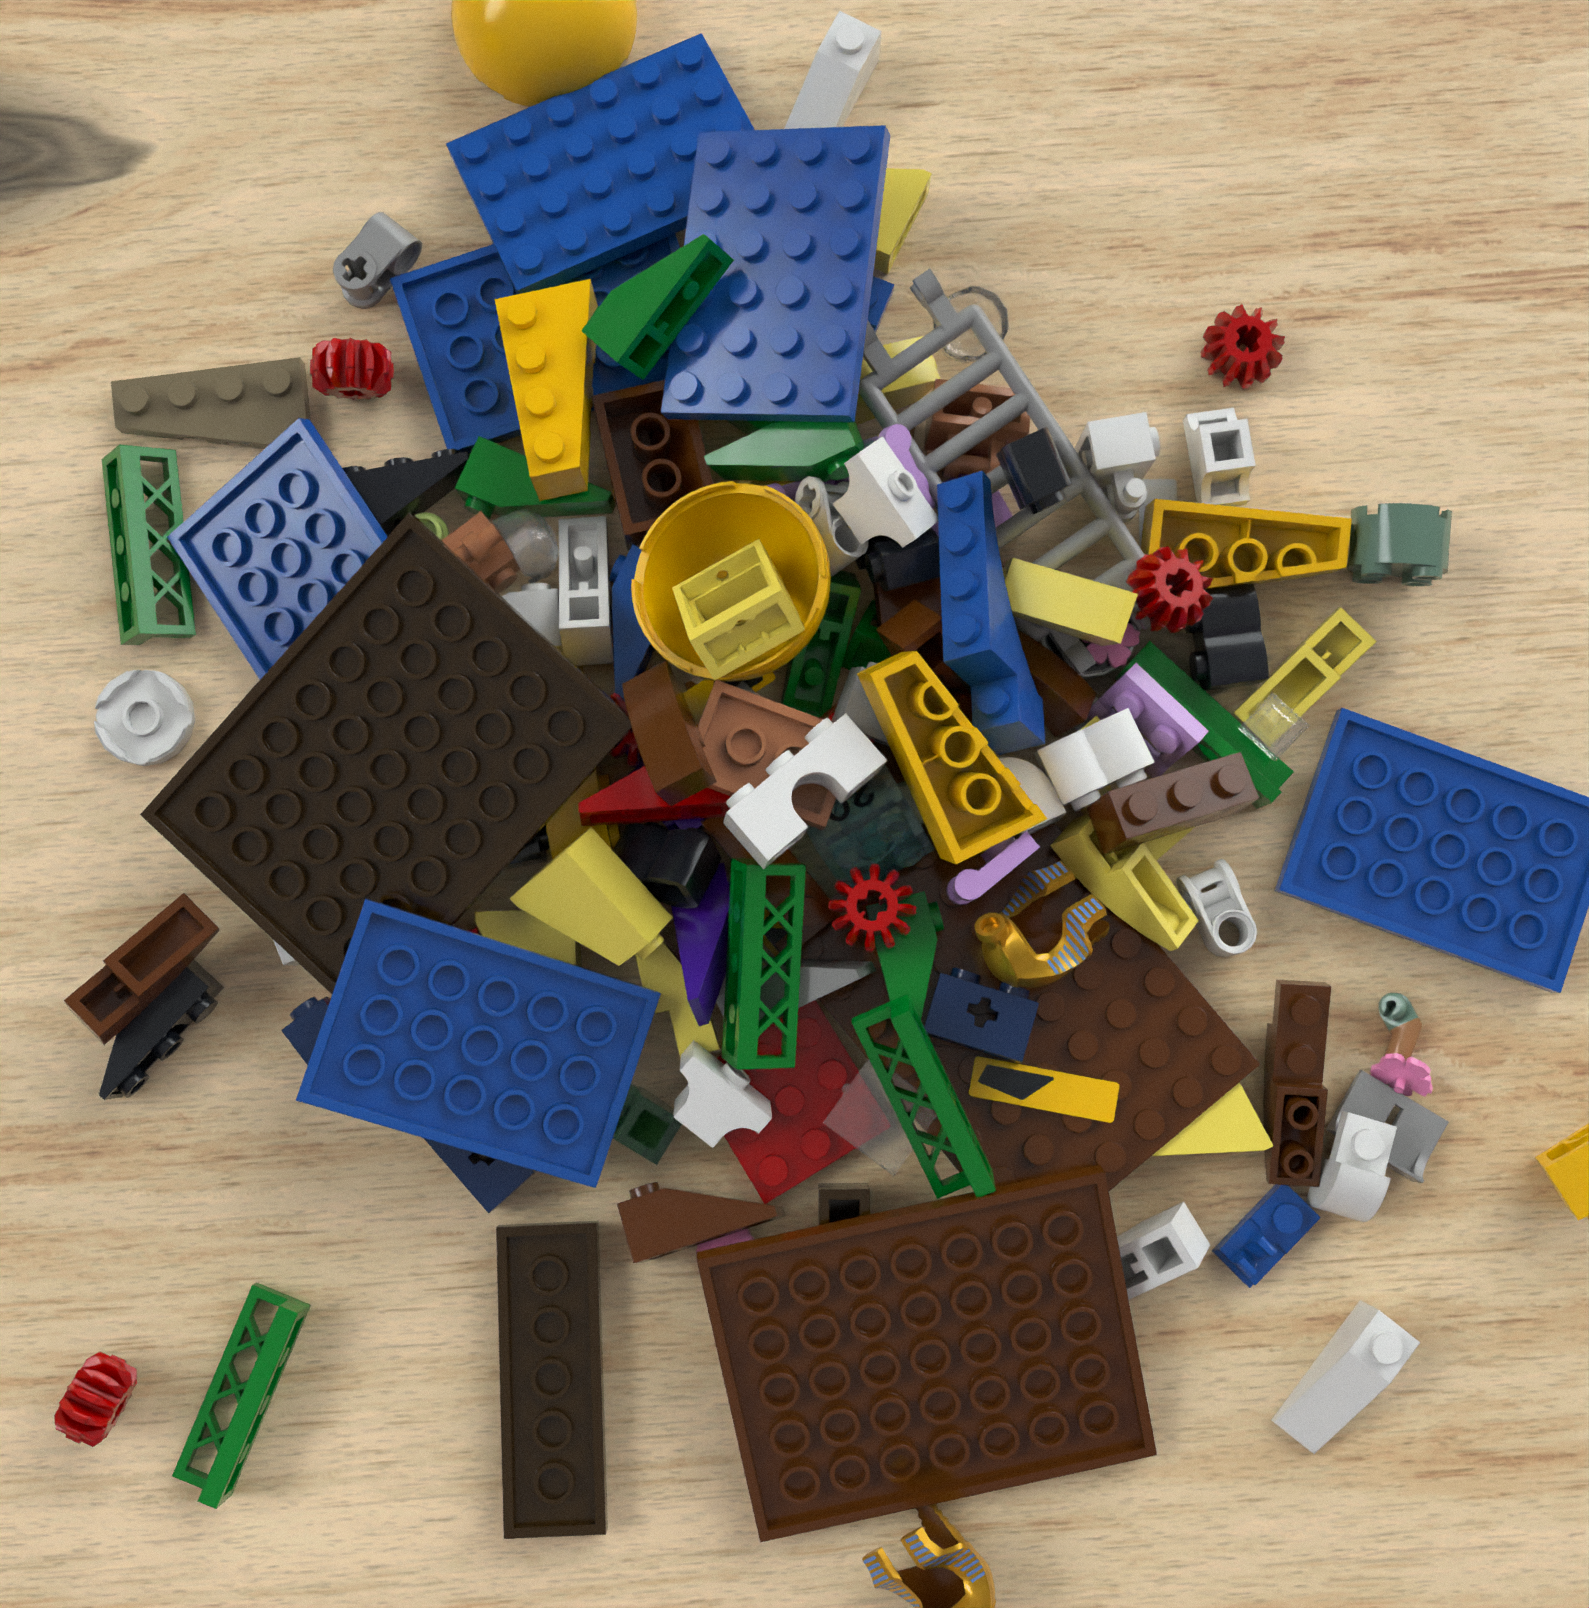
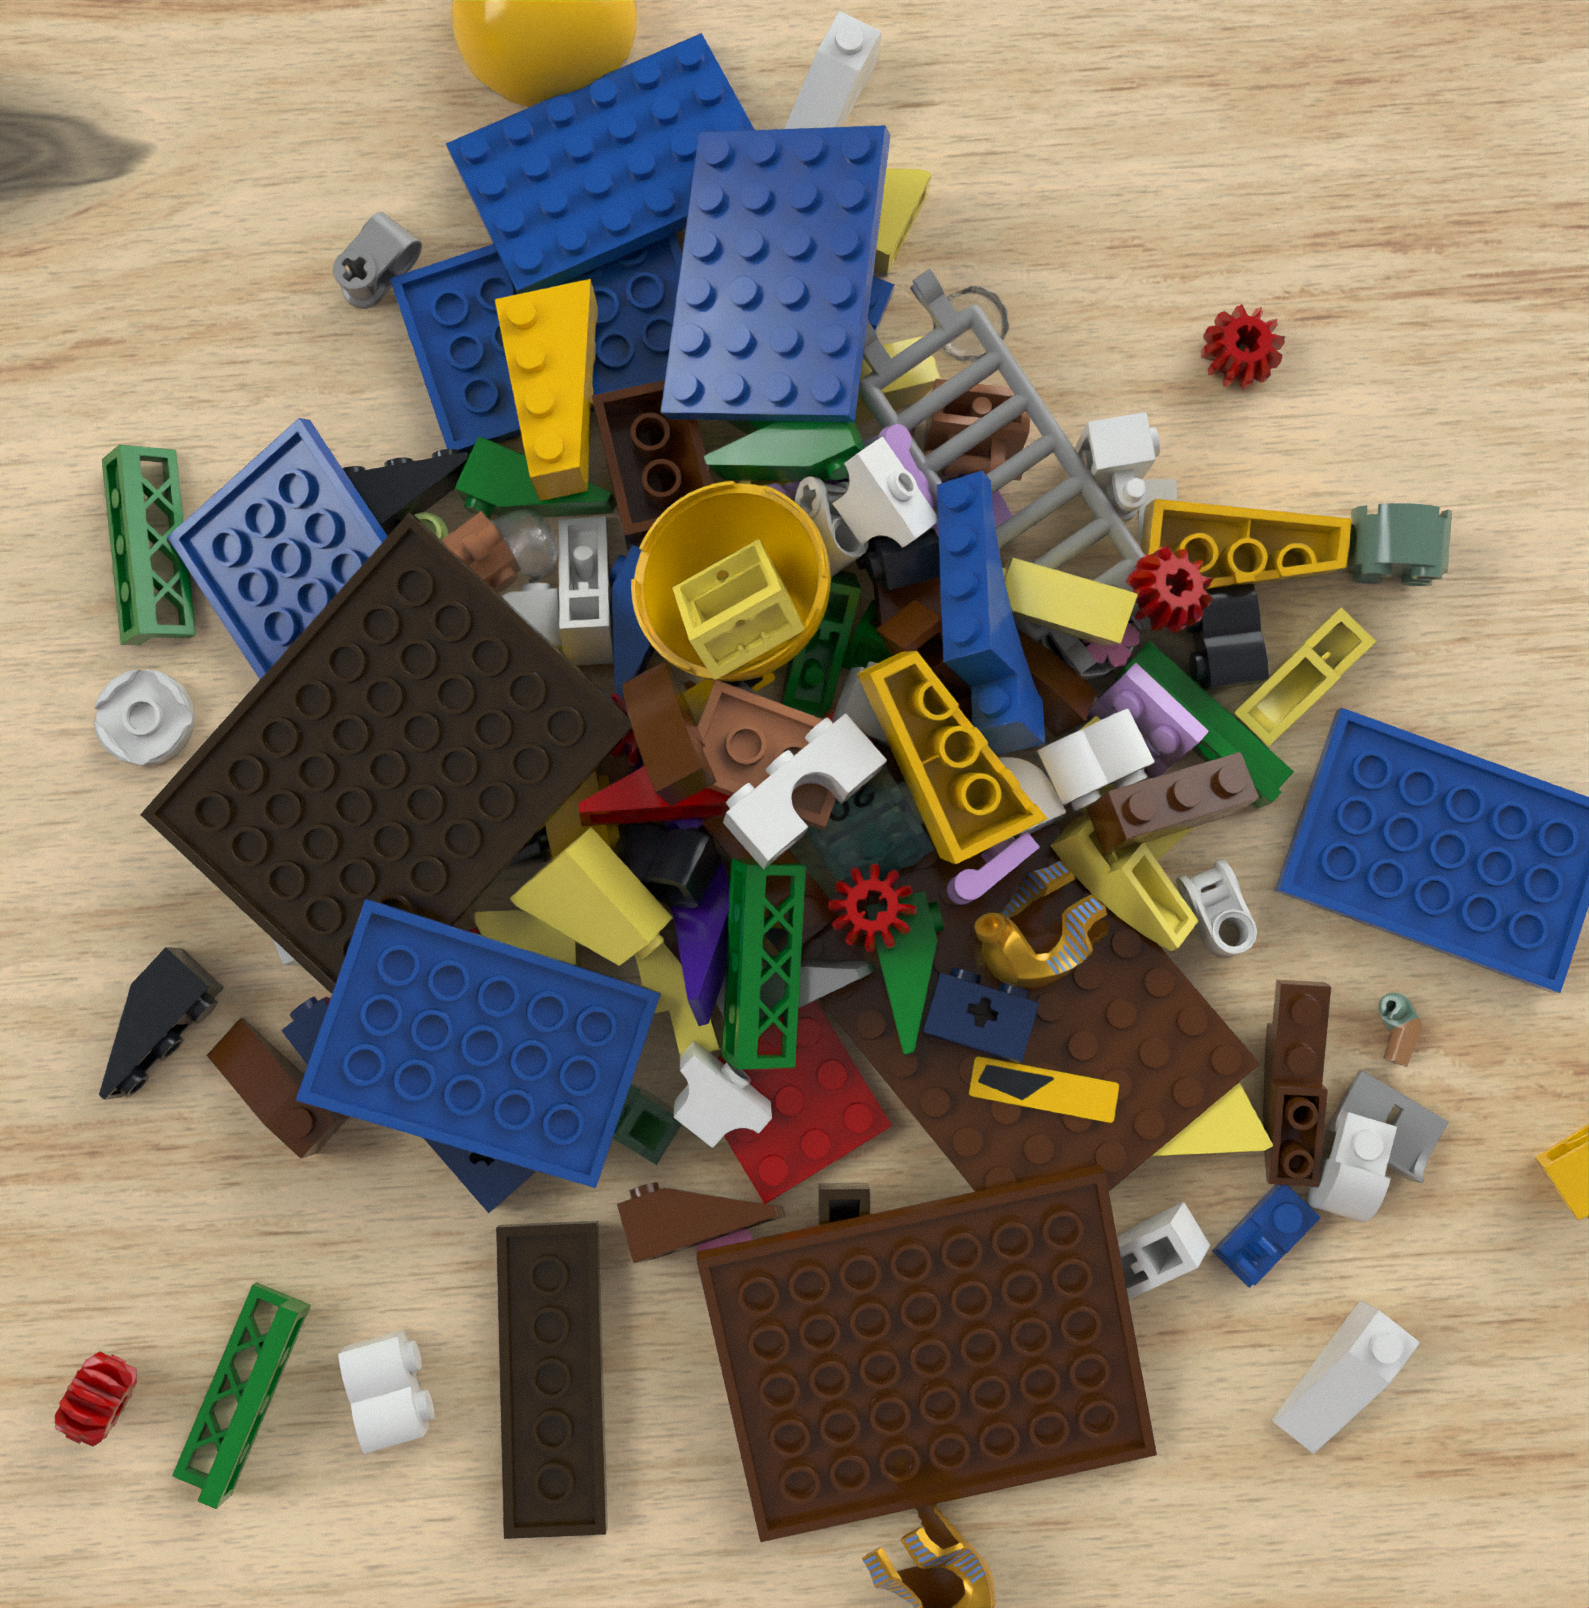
(142, 968): reddish brown slope -> none
(216, 404): dark tan wing -> none
(270, 1089): none -> reddish brown slope
(351, 369): red gear -> none
(385, 1391): none -> white brick
(652, 308): green slope -> none
(870, 1123): clear piece -> none
(940, 1098): green fence -> none
(1034, 471): black brick -> none
(1219, 456): white brick -> none
(1273, 726): clear tile -> none
(1403, 1075): bright pink plant -> none

